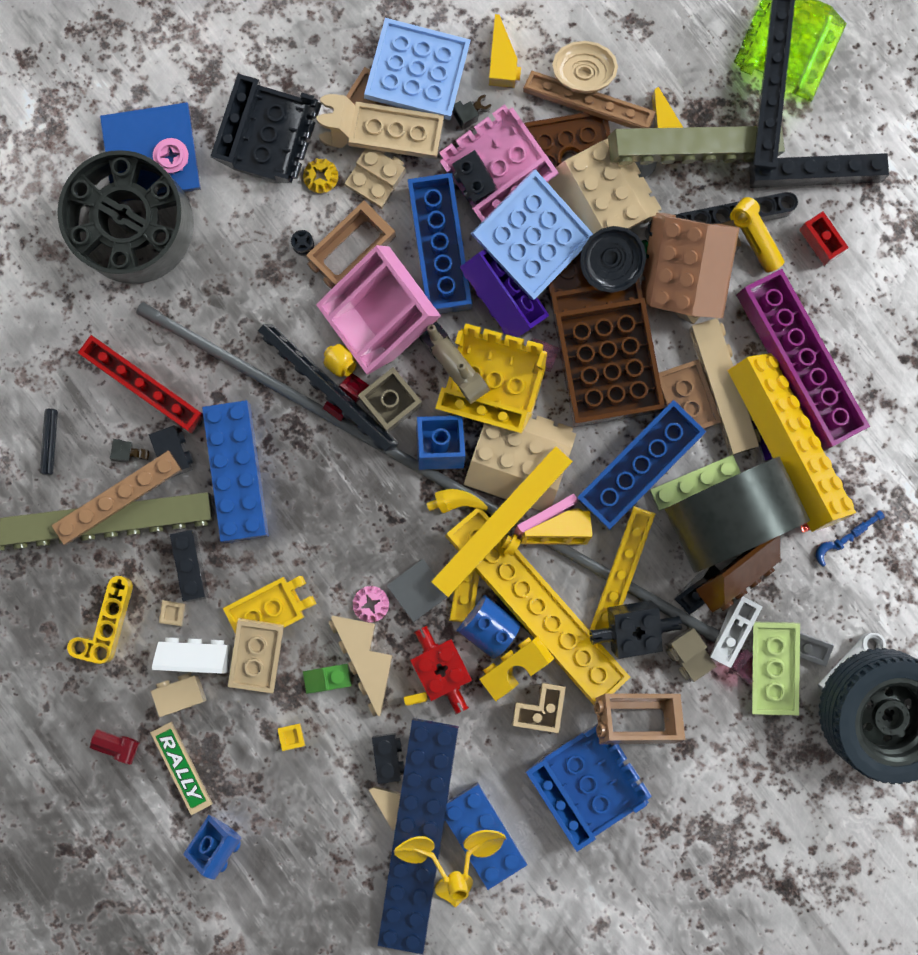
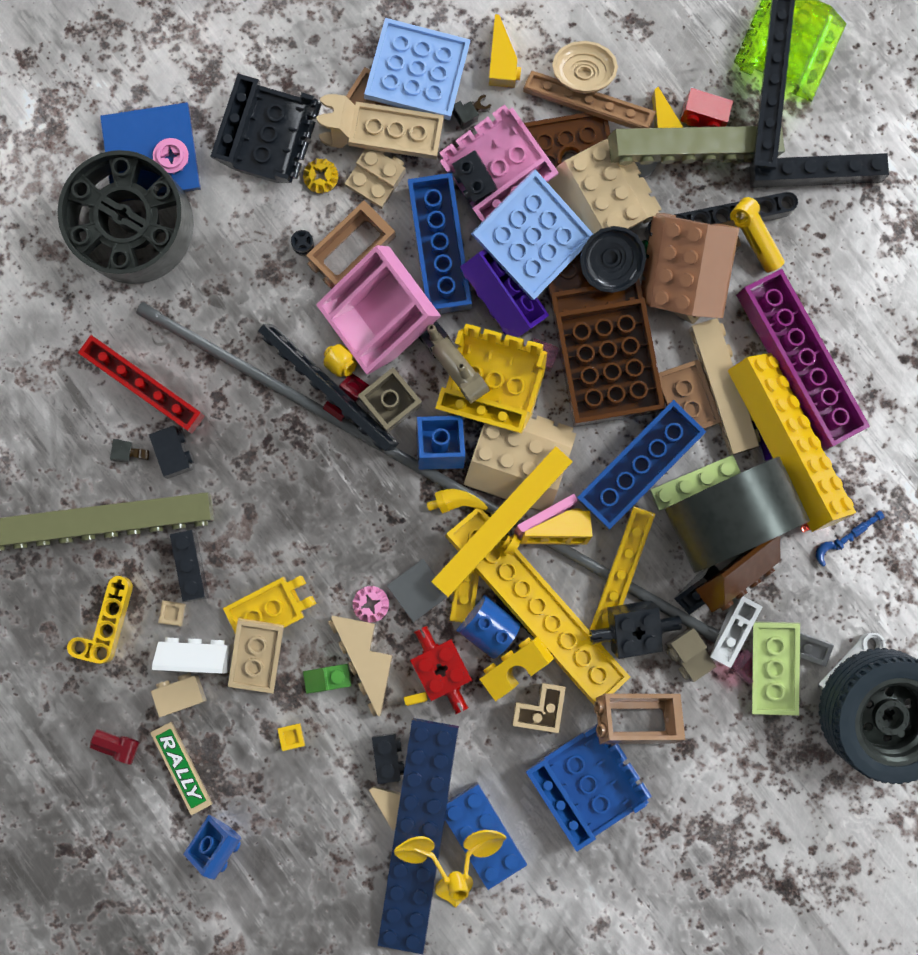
(48, 441): black axle -> none
(116, 498): medium nougat plate -> none
(235, 471): blue brick -> none
(705, 109): none -> brick
(823, 238): red brick -> none

